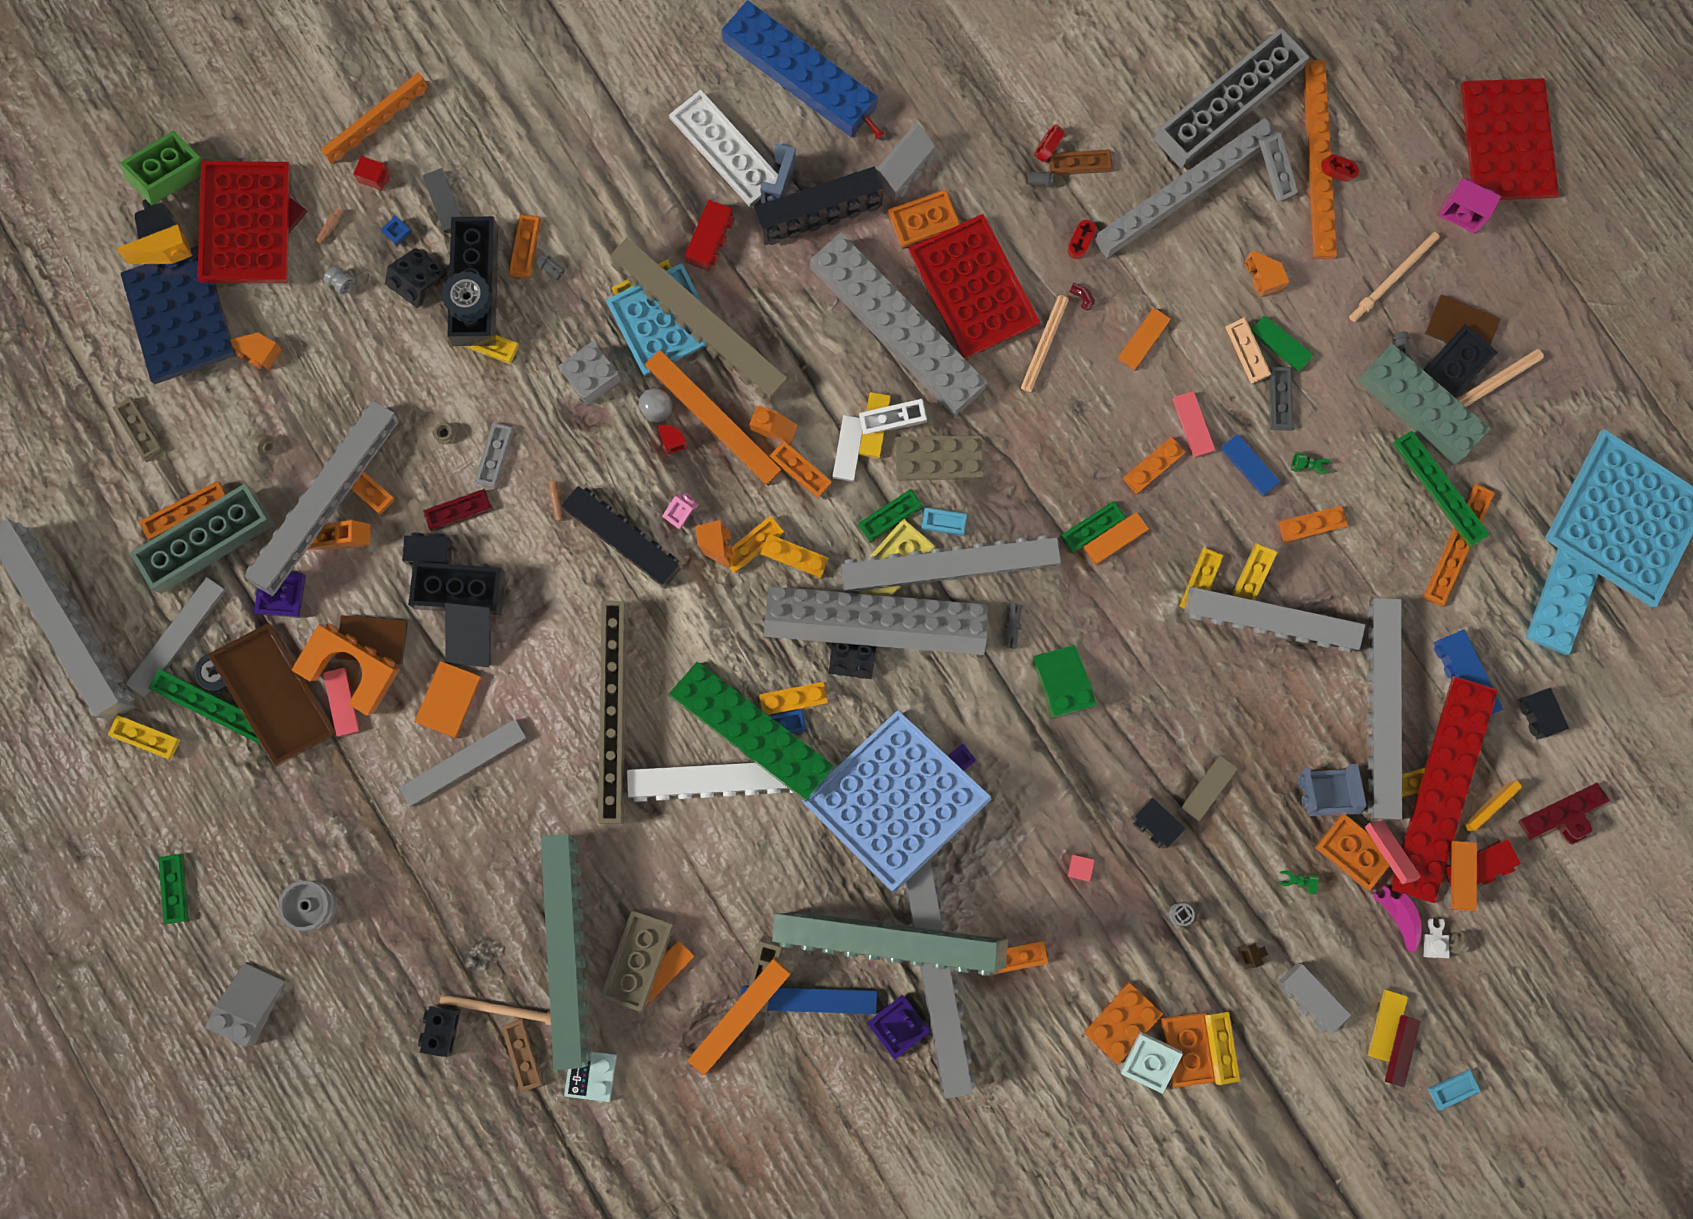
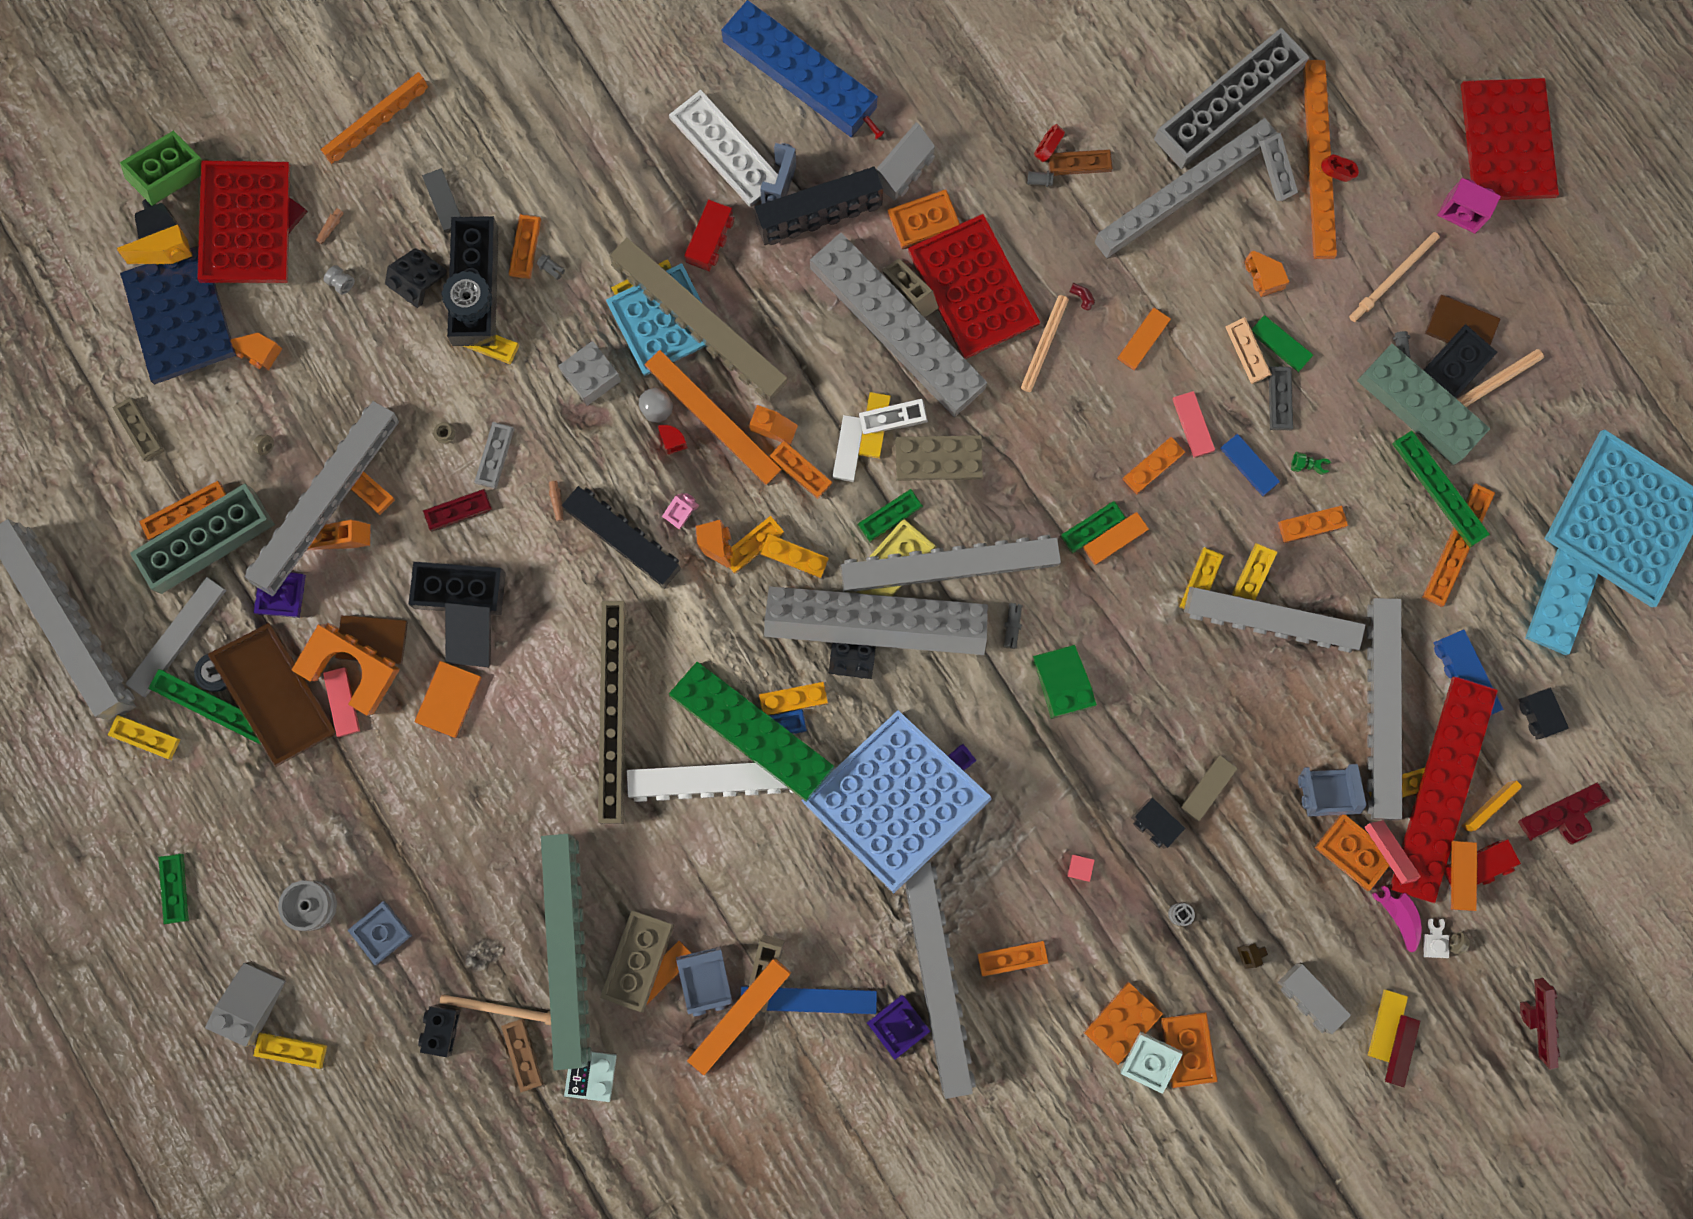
(290, 1050): none -> yellow tile
(371, 173): red brick -> none
(380, 933): none -> sand blue tile
(396, 230): blue plate -> none
(427, 548): black brick -> none
(462, 763): light grey tile -> none
(704, 981): none -> sand blue panel
(891, 942): sand green brick -> none
(911, 287): none -> dark tan slope
(944, 521): medium azure tile -> none
(1084, 240): red beam -> none
(1222, 1048): yellow plate -> none
(1310, 881): green piece -> none
(1454, 1089): medium azure tile -> none
(1543, 1017): none -> dark red plate

